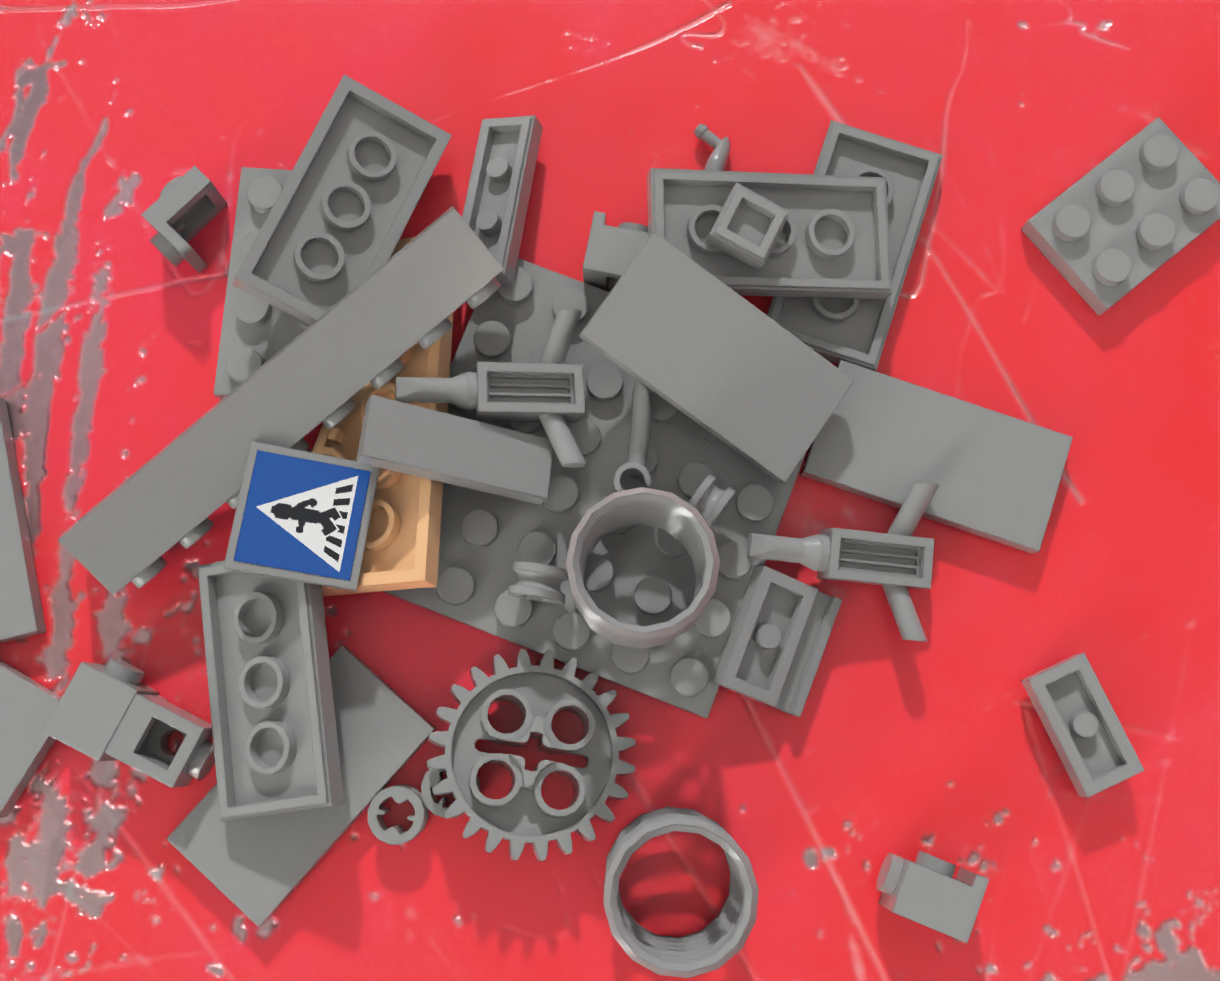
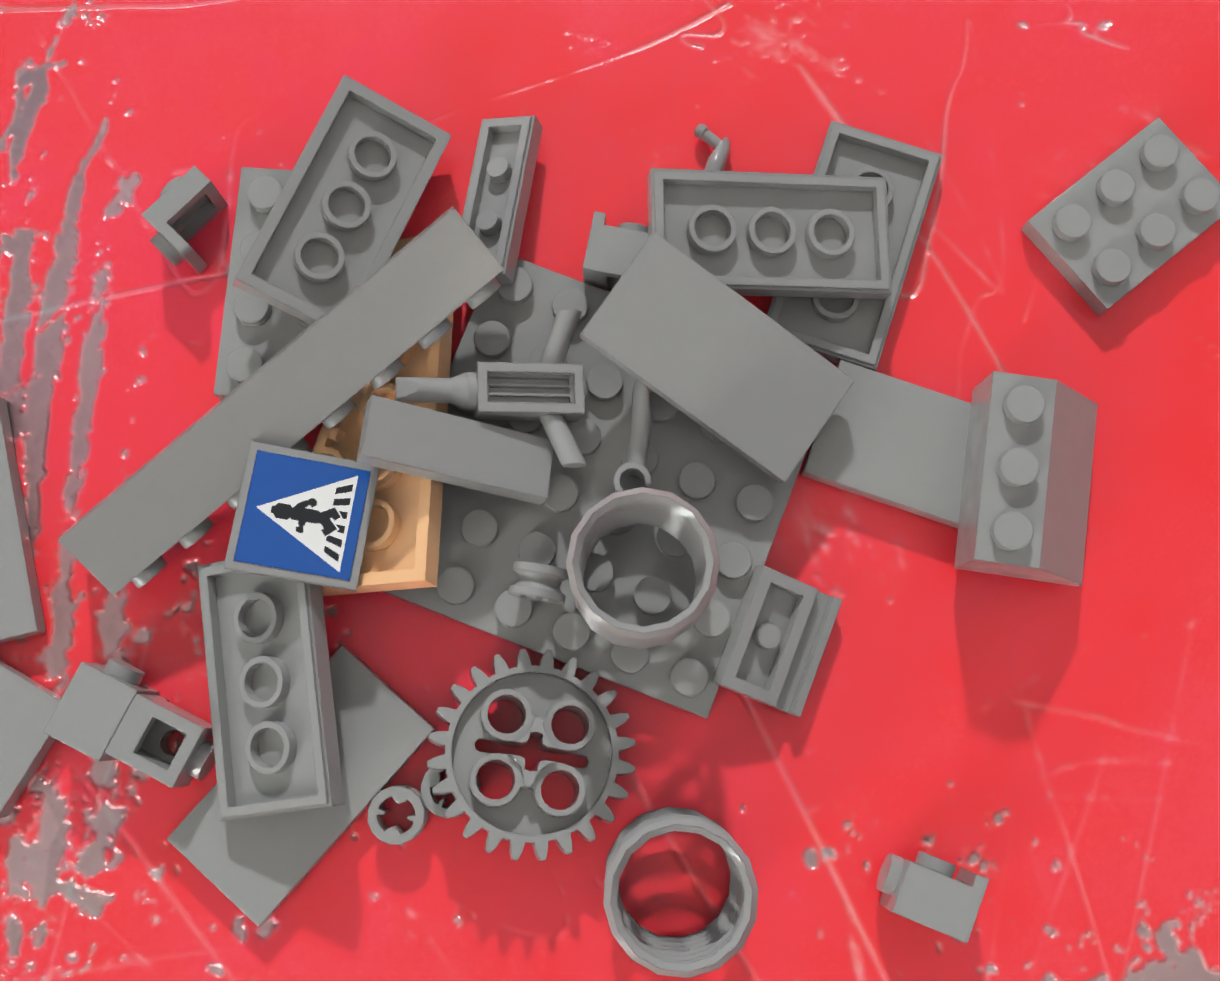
(711, 500): light grey bush -> none
(747, 226): light grey tile -> none
(867, 557): light grey piece -> none
(1026, 480): none -> light grey slope
(1082, 725): light grey plate -> none

